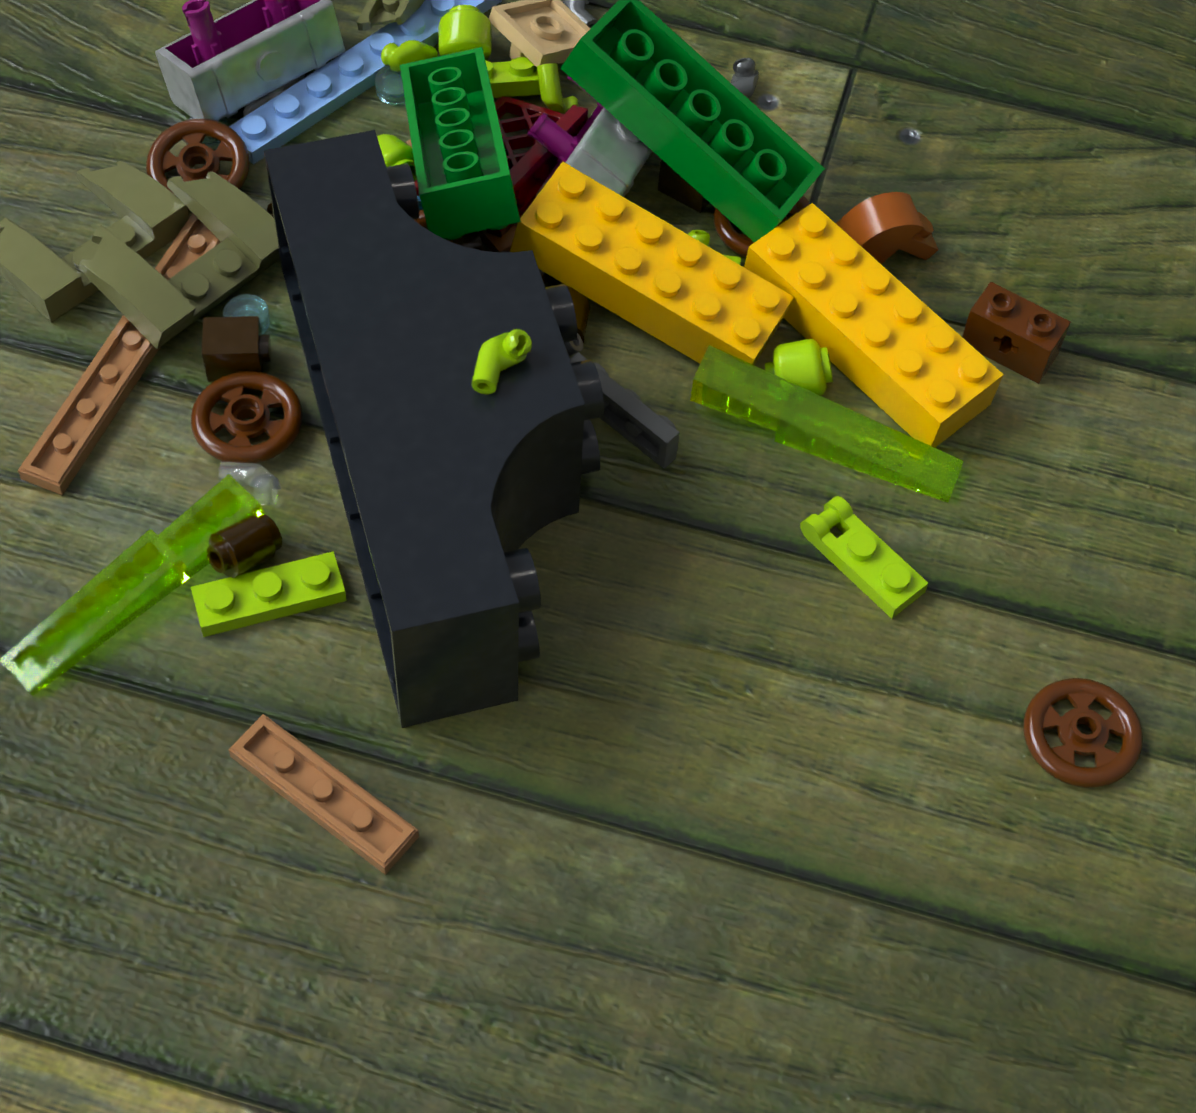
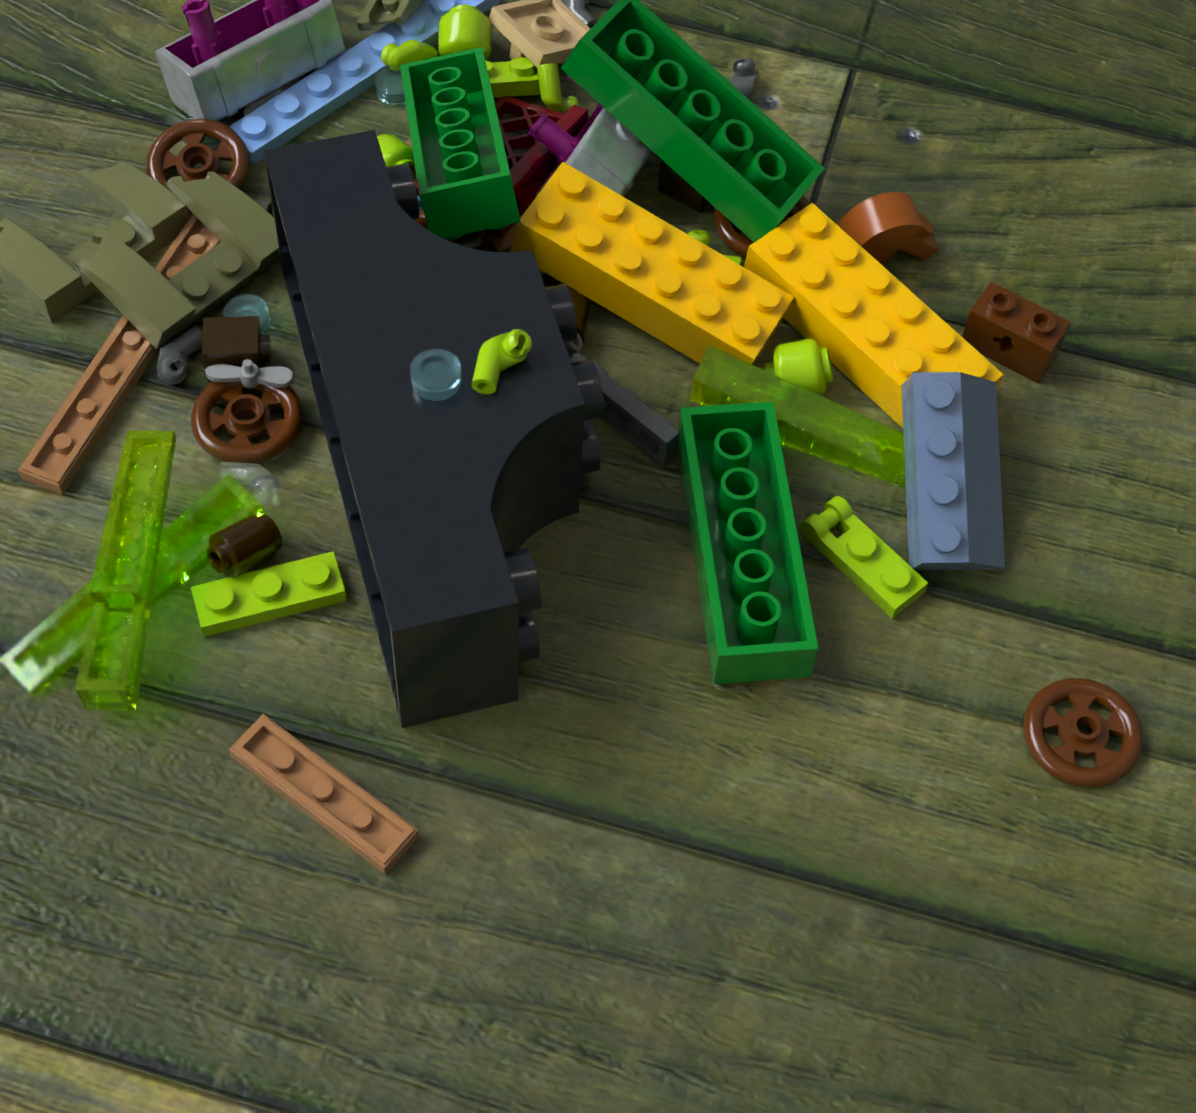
(126, 573): none -> clear neon green slope
(175, 355): none -> dark grey arm
(251, 375): none -> light grey piece
(435, 374): none -> clear light blue tile
(745, 544): none -> green brick
(952, 472): none -> sand blue slope

